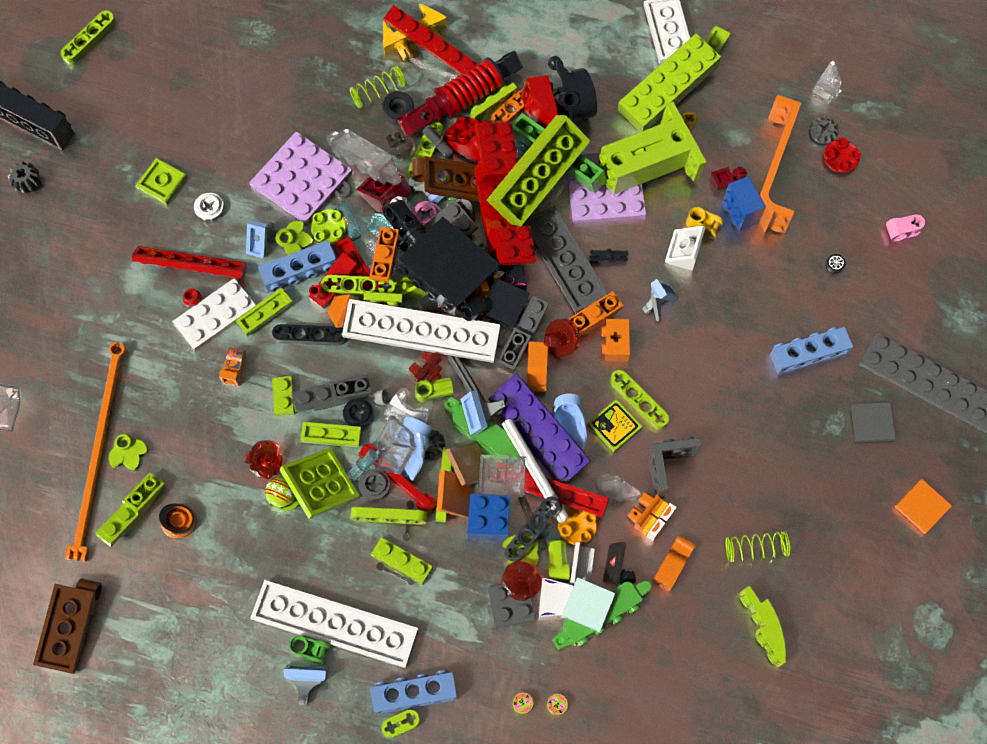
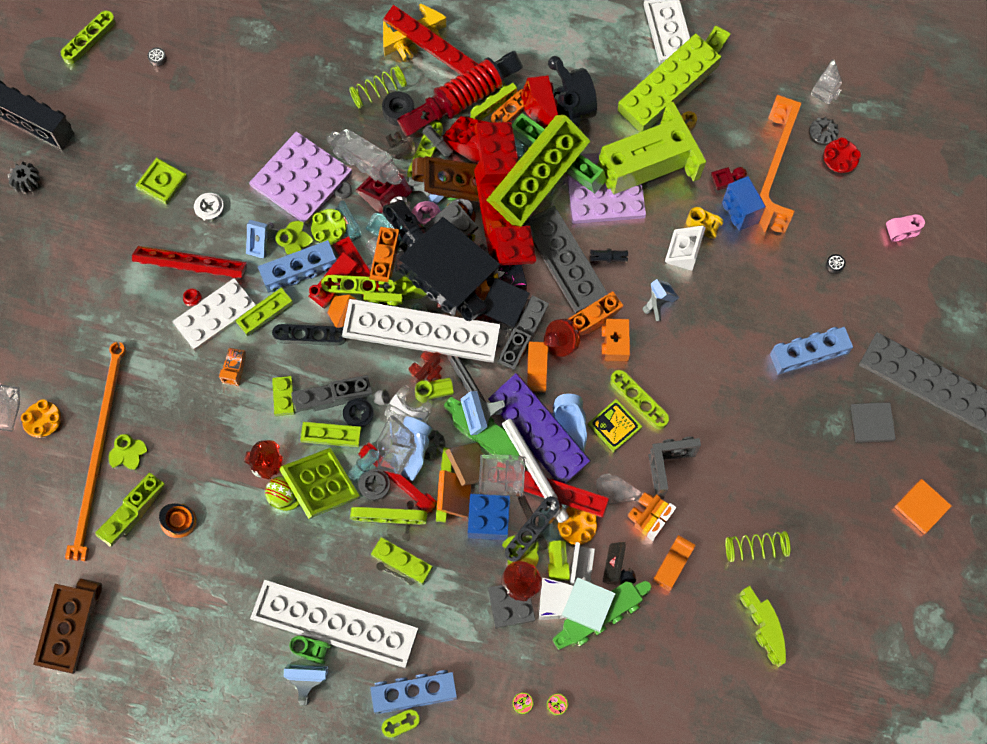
(41, 419): none -> light orange dish
(156, 56): none -> dark grey tile

